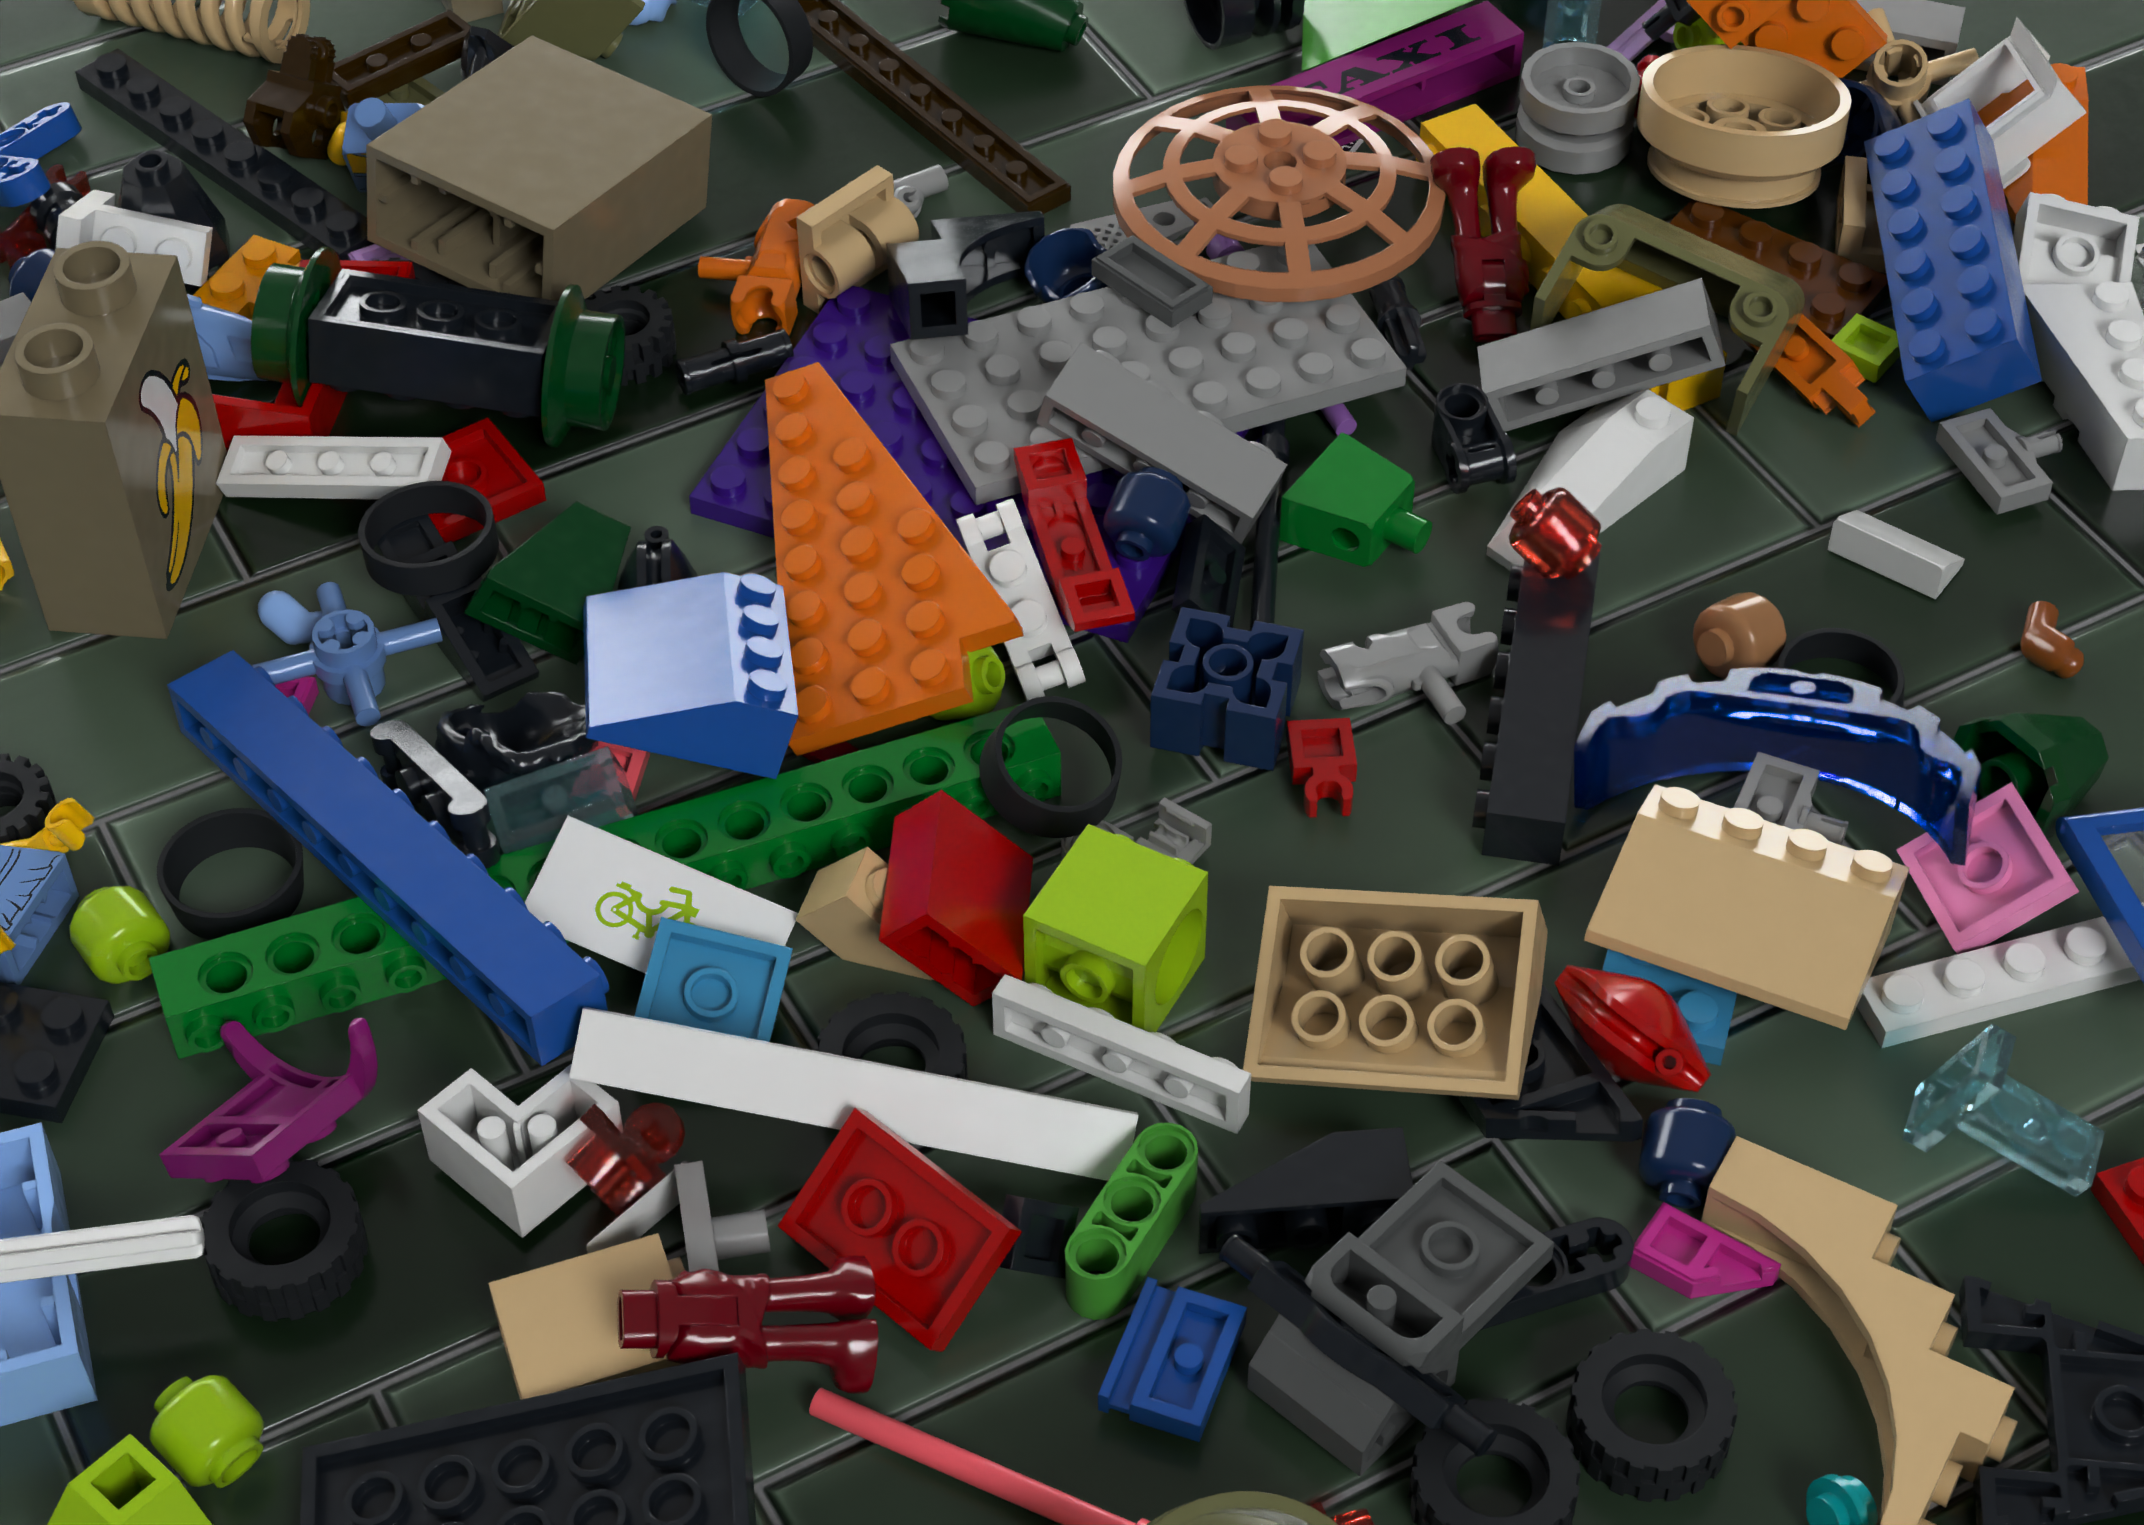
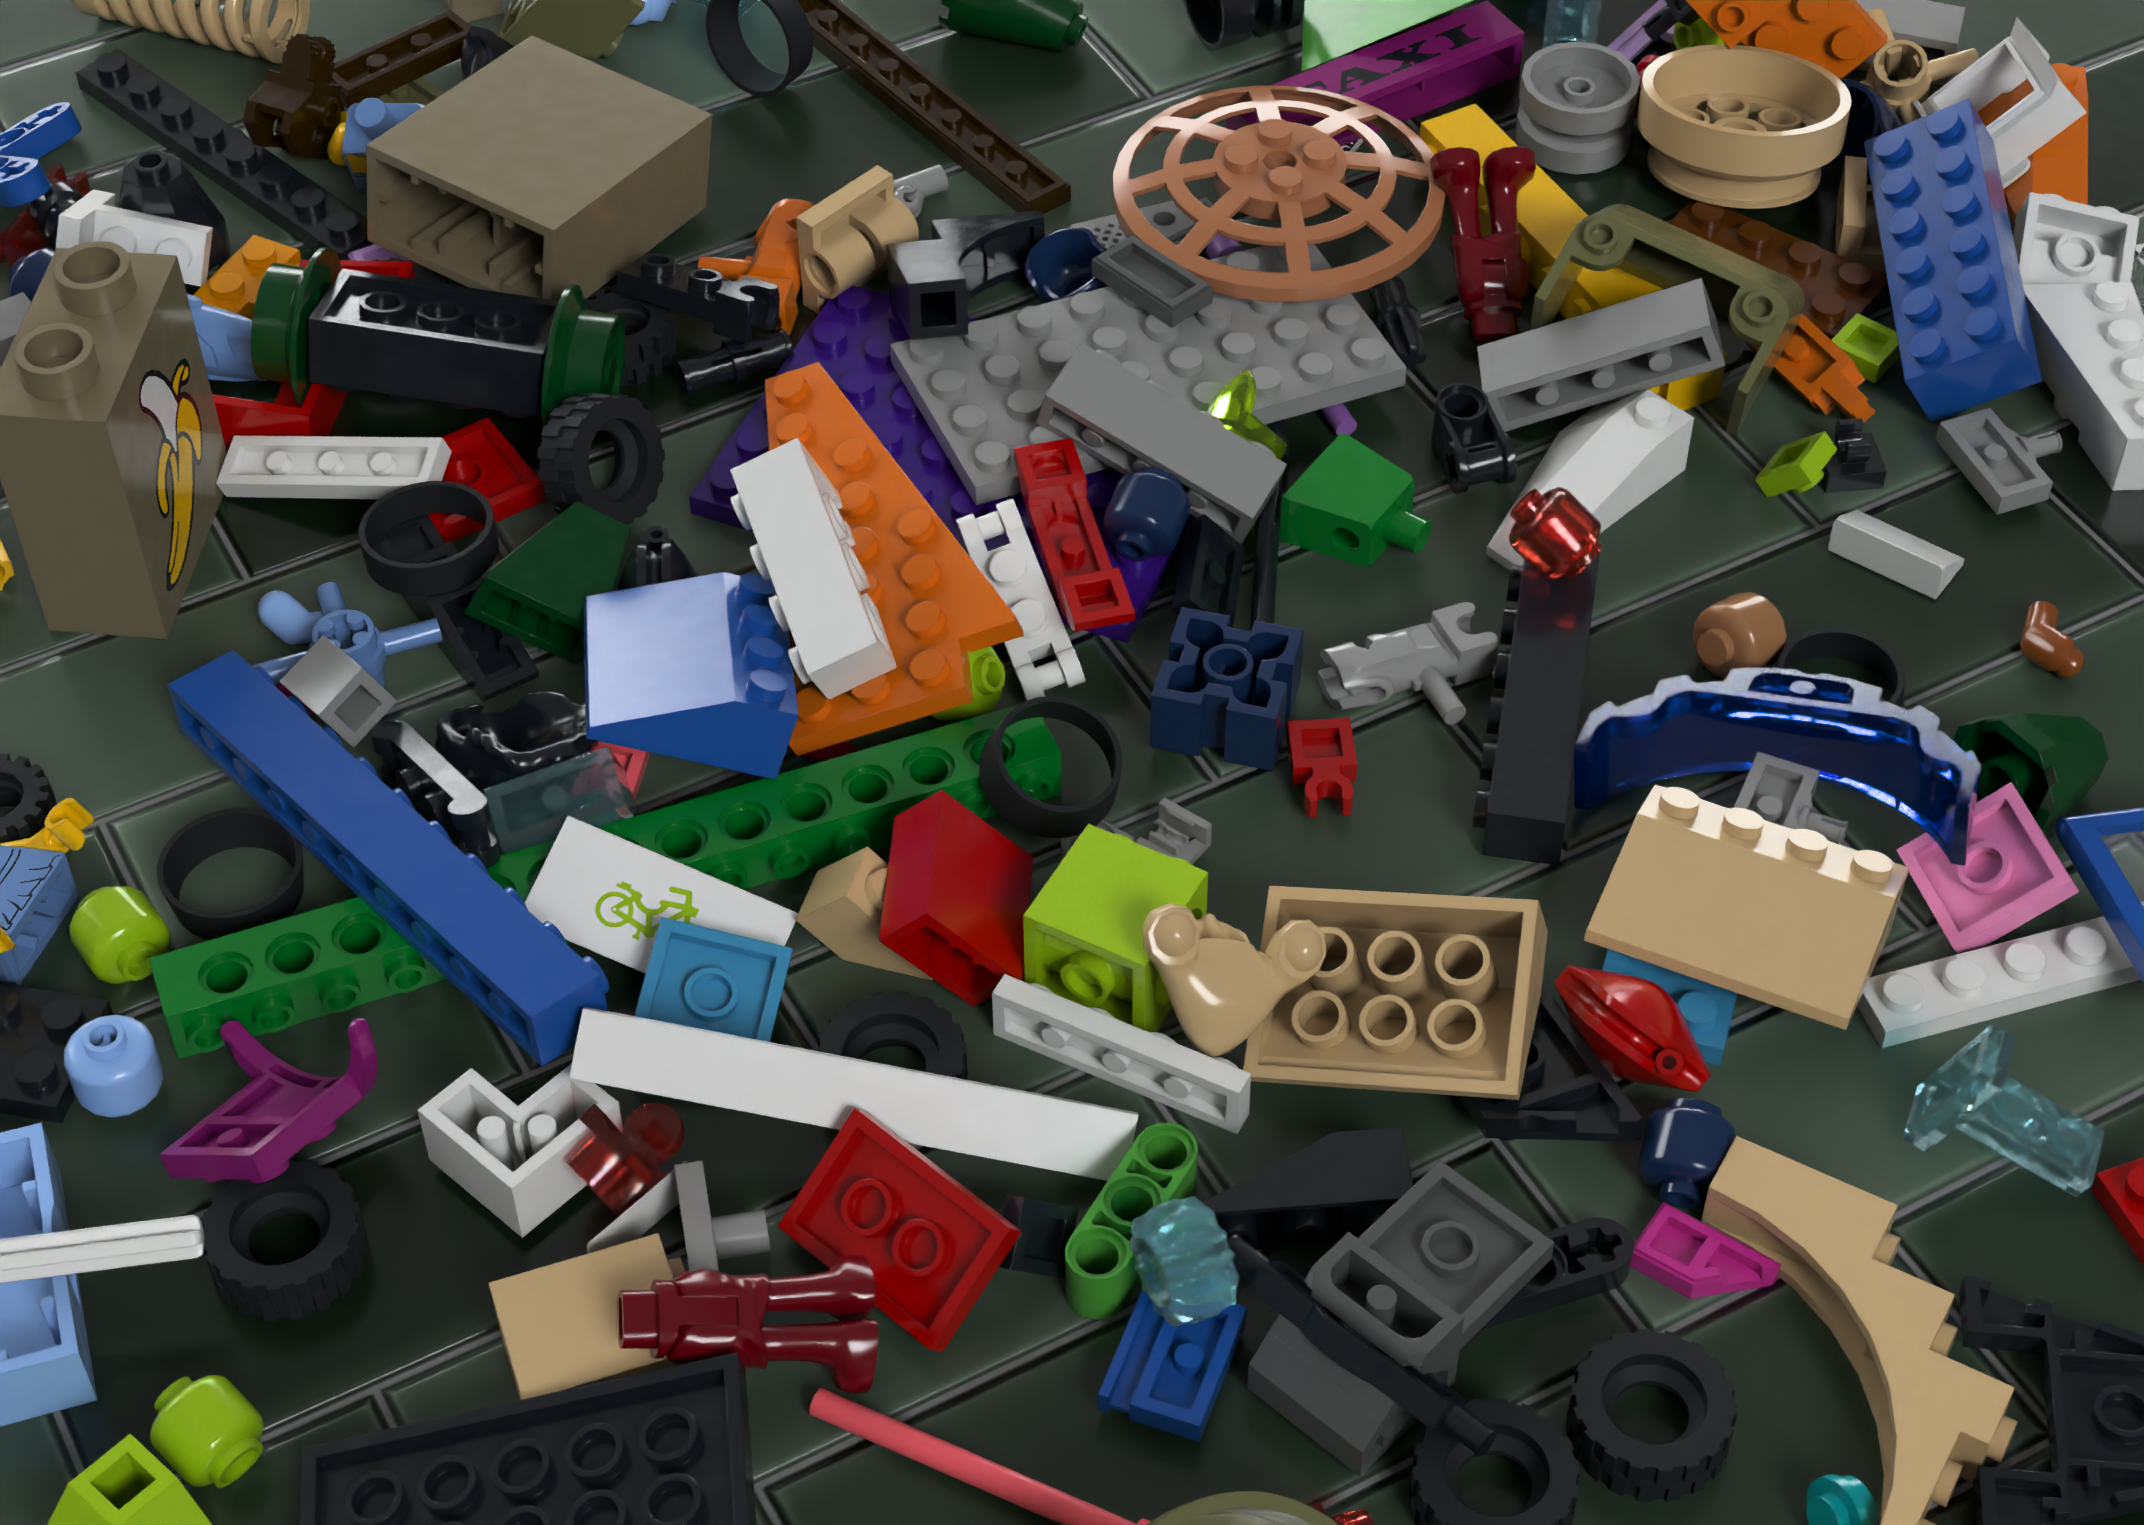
(113, 1065): none -> light blue head
(338, 691): none -> light grey brick
(636, 449): none -> black tyre
(703, 294): none -> black plate
(812, 568): none -> white wedge
(1184, 1261): none -> clear light blue gear
(1220, 979): none -> tan head
(1234, 409): none -> clear neon green plate
(1797, 465): none -> lime plate
(1856, 462): none -> black tile

